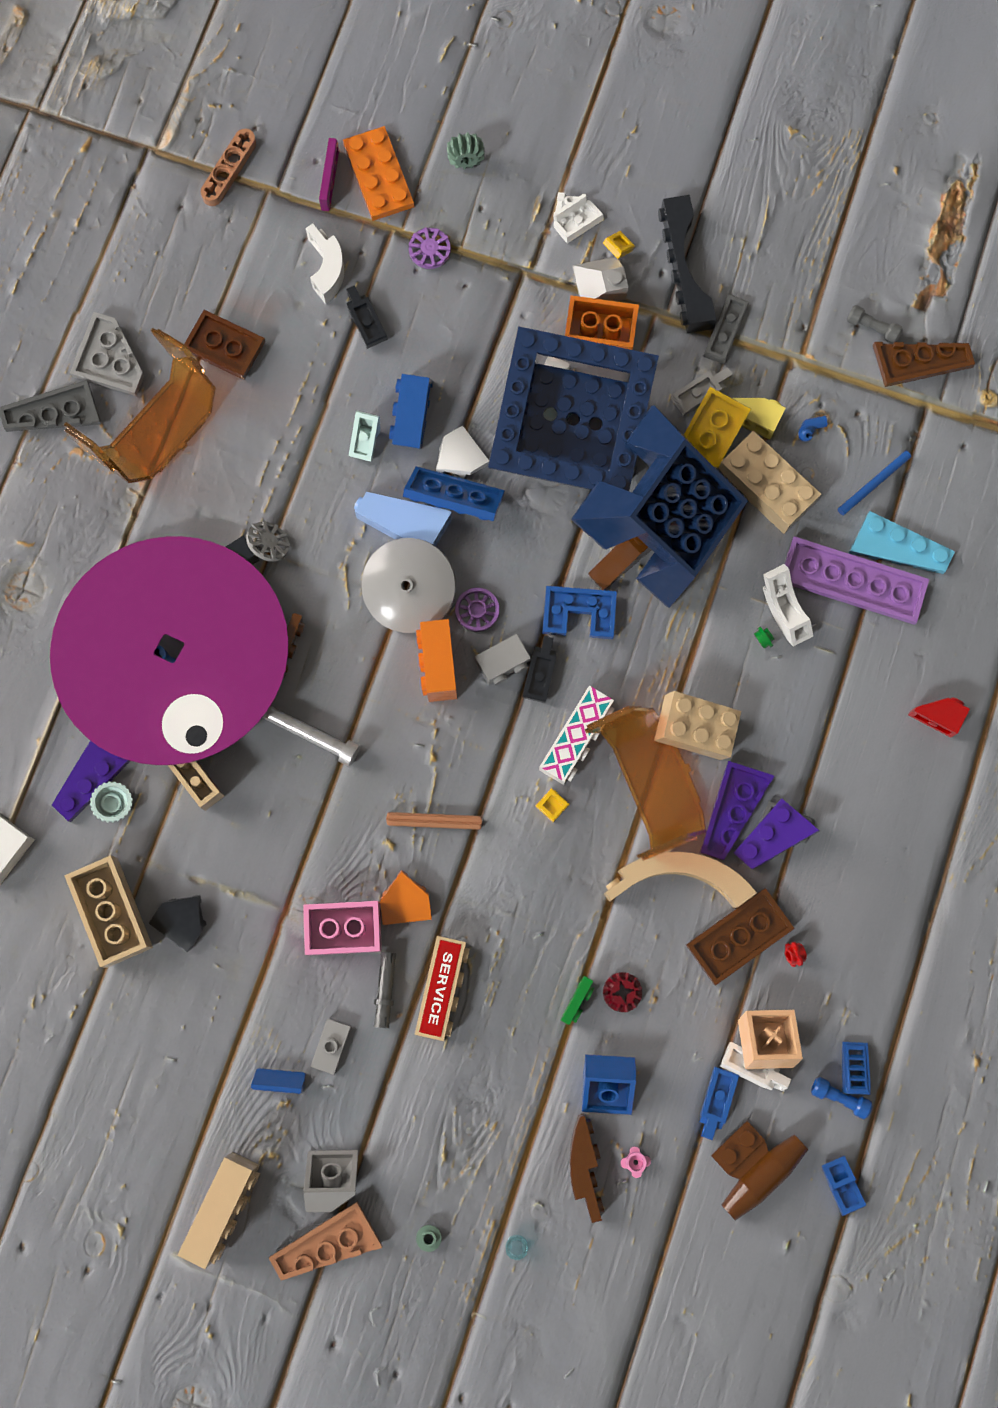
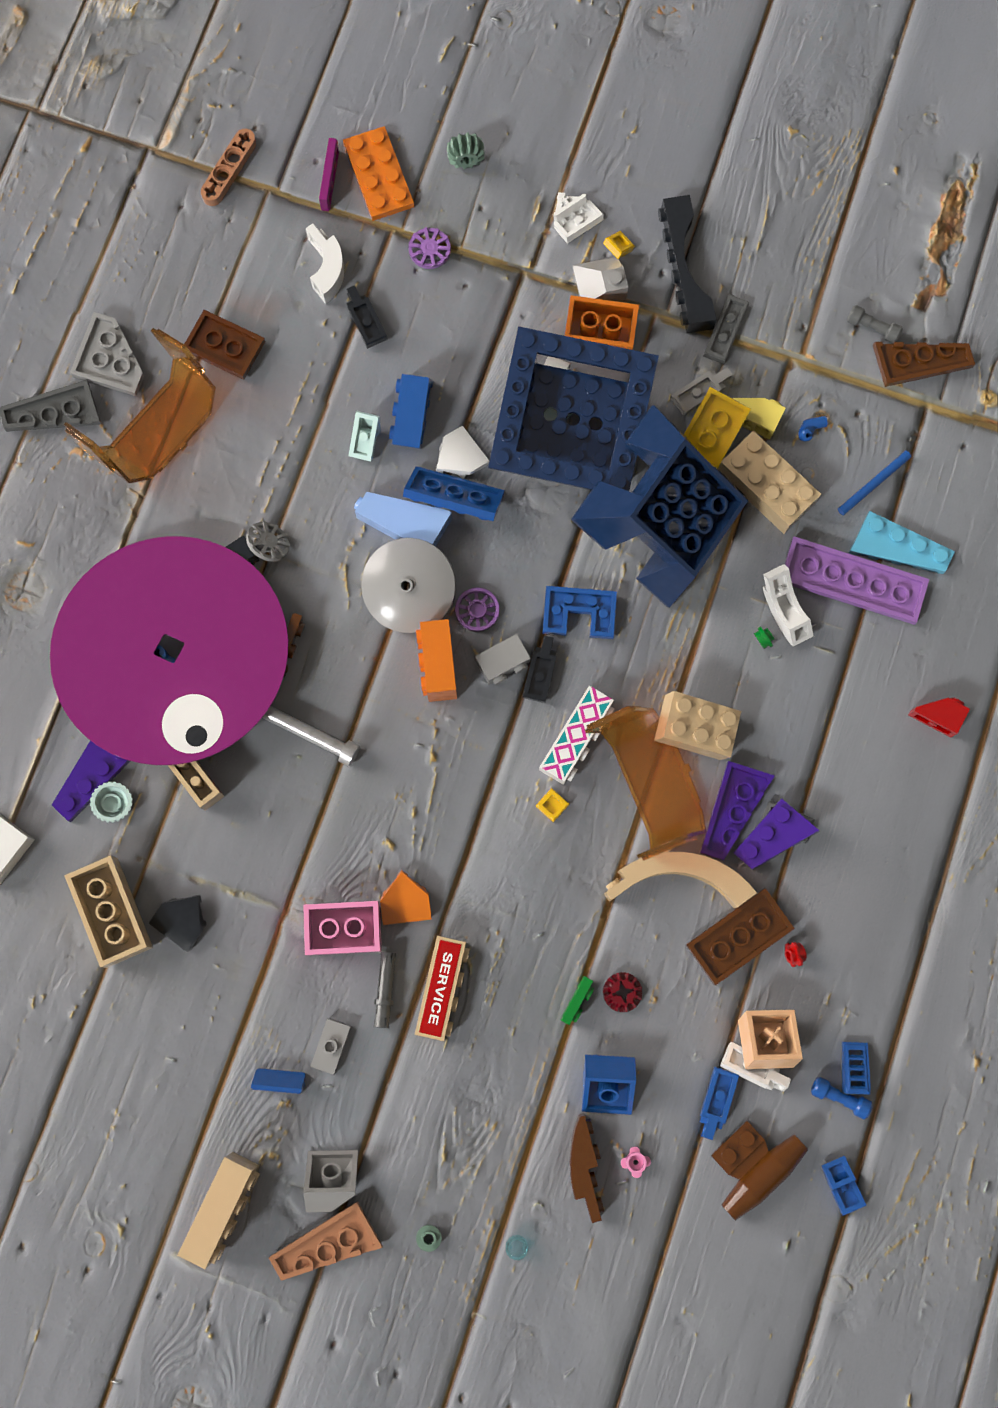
(434, 820): nougat axle -> none
(618, 562): reddish brown slope -> none

